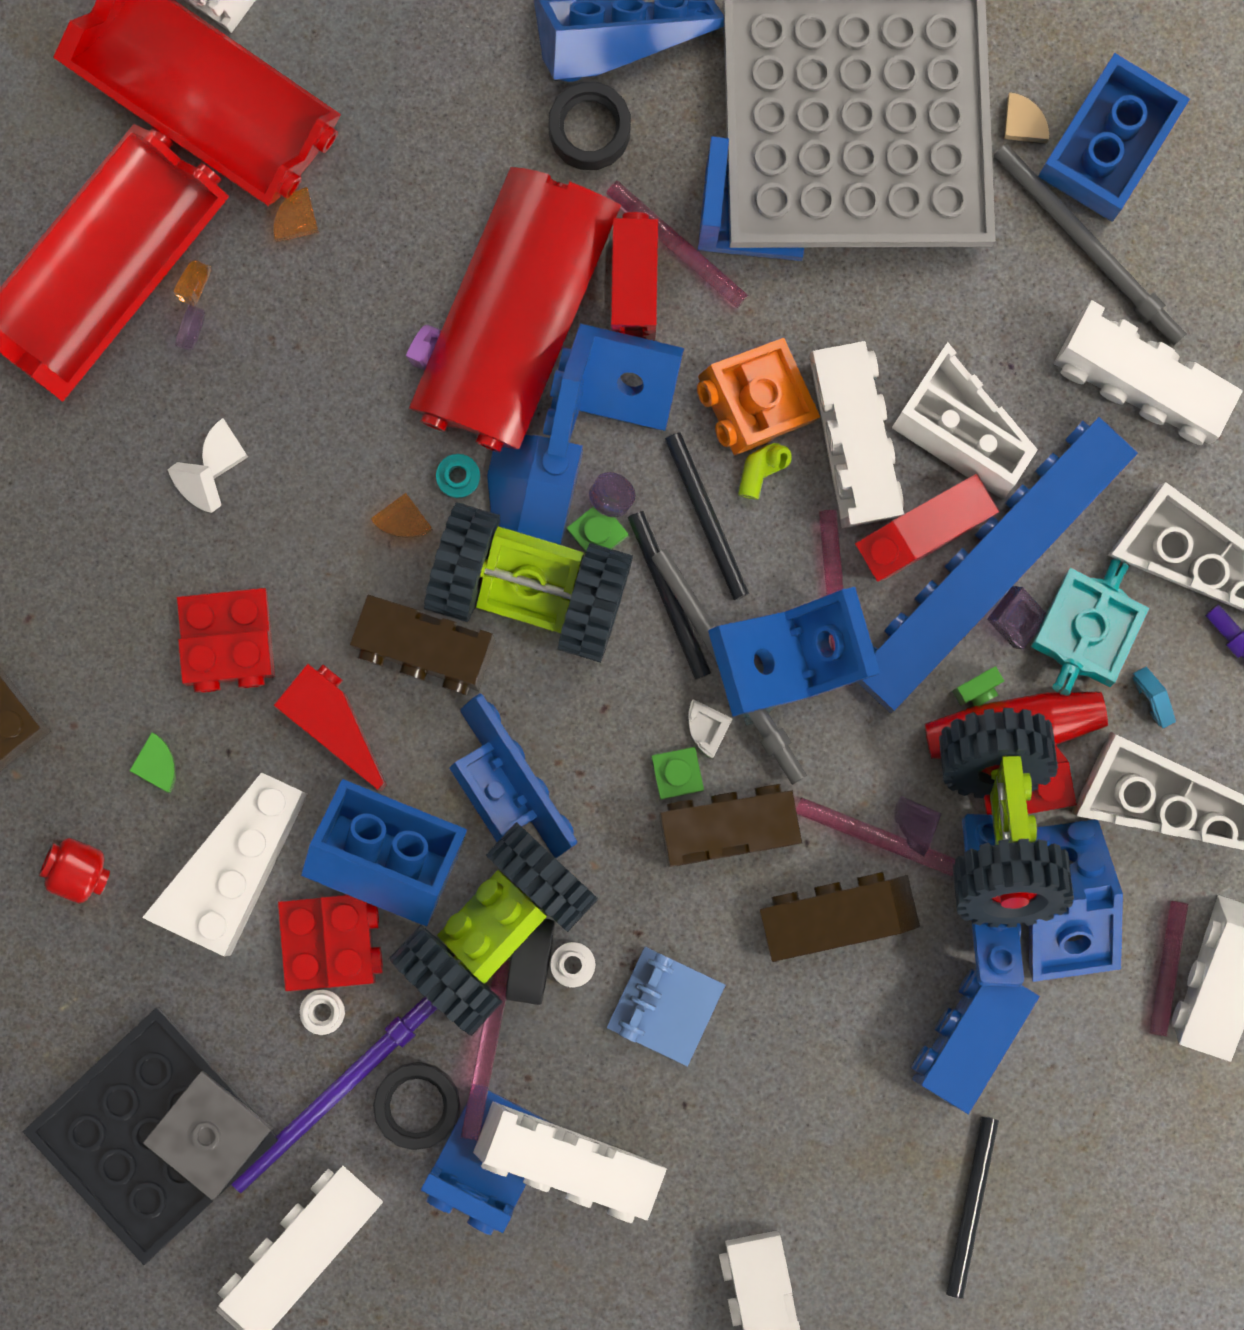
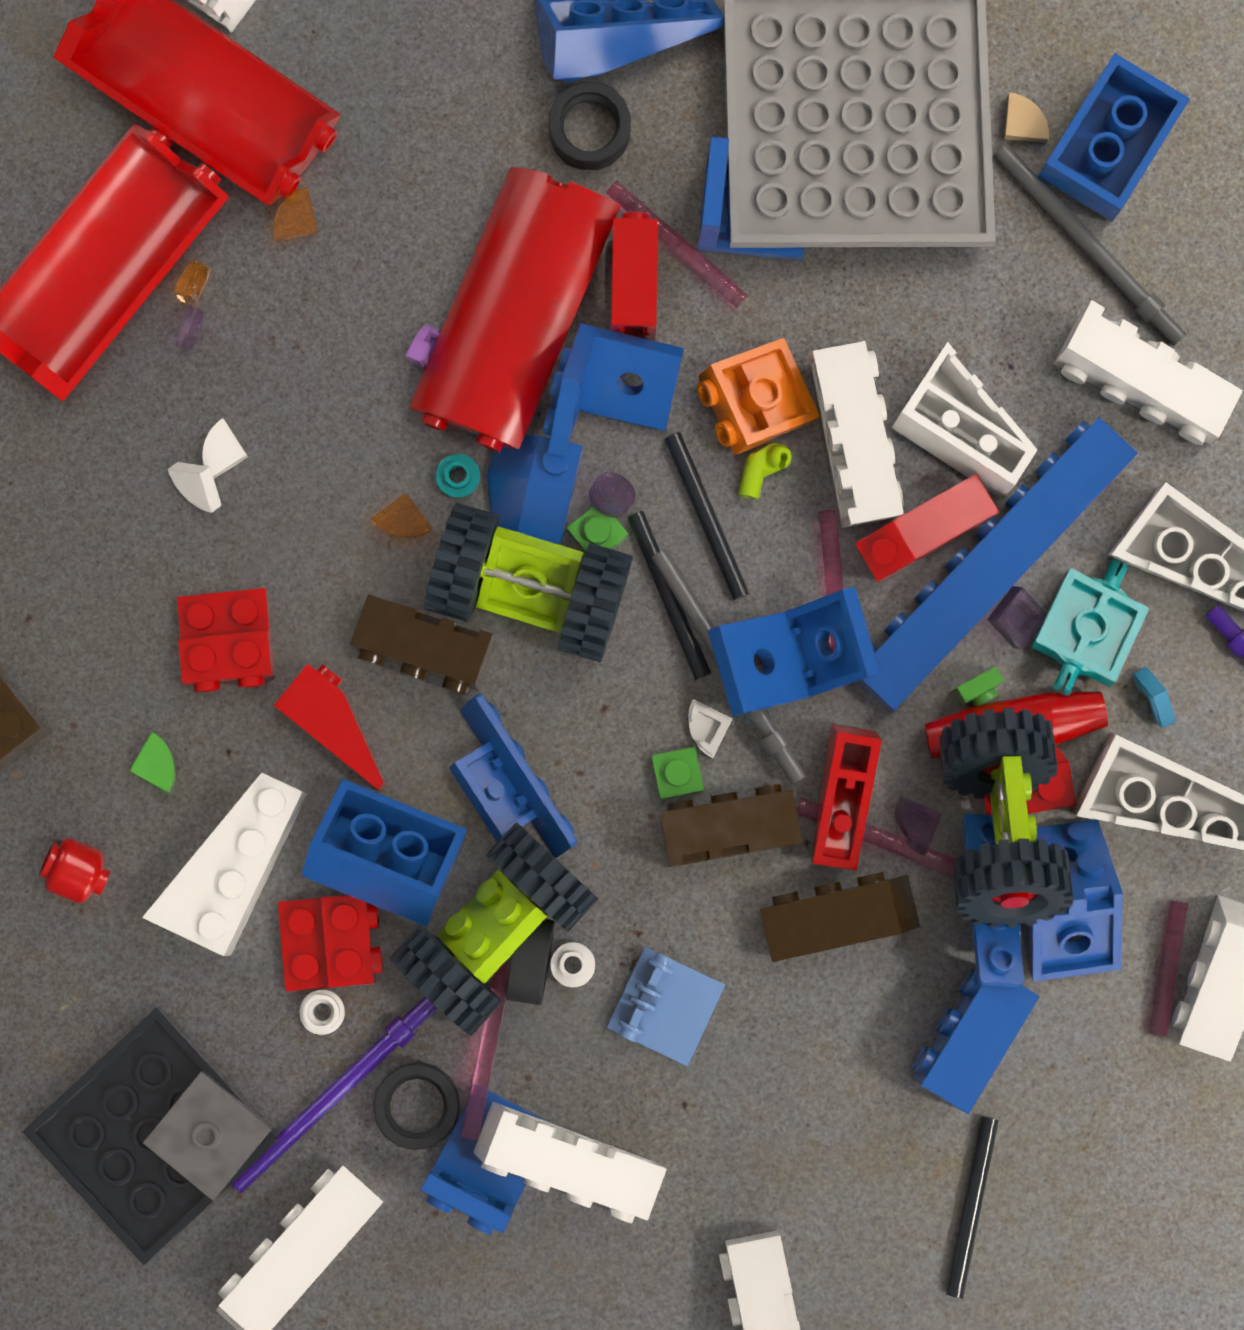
(845, 796): none -> red slope

